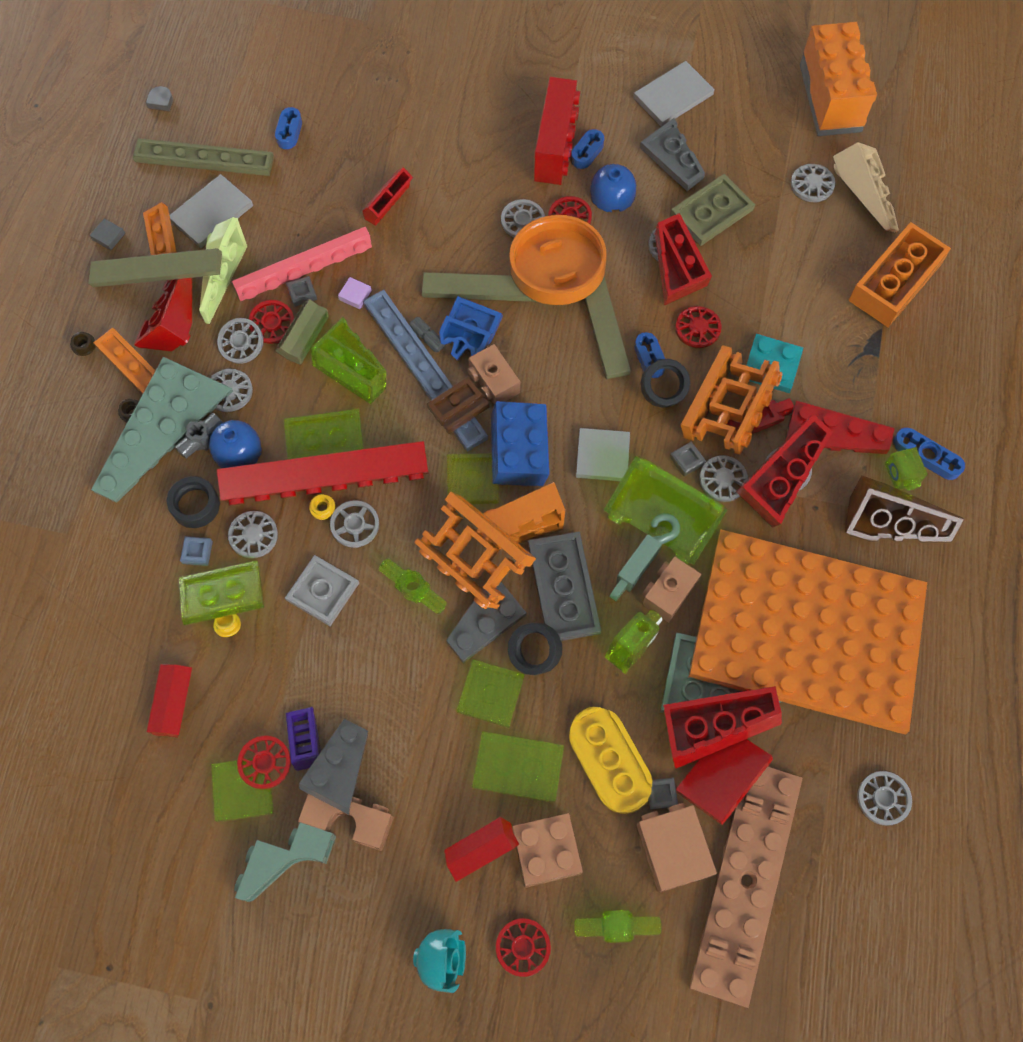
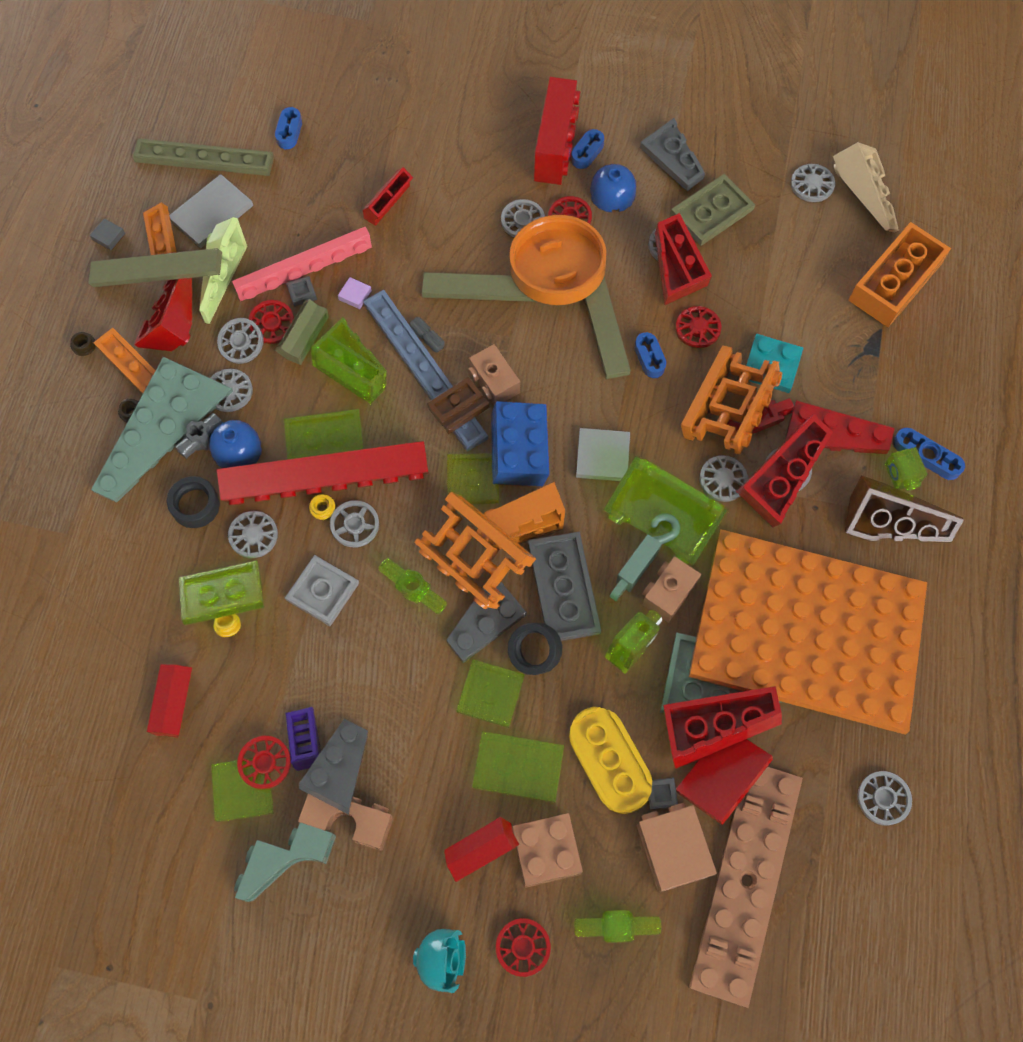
(160, 99): flat silver tile -> none
(196, 551): sand blue tile -> none
(469, 327): blue plate -> none
(673, 93): light grey tile -> none
(676, 367): black tyre -> none
(687, 458): flat silver tile -> none
(837, 79): orange piece -> none

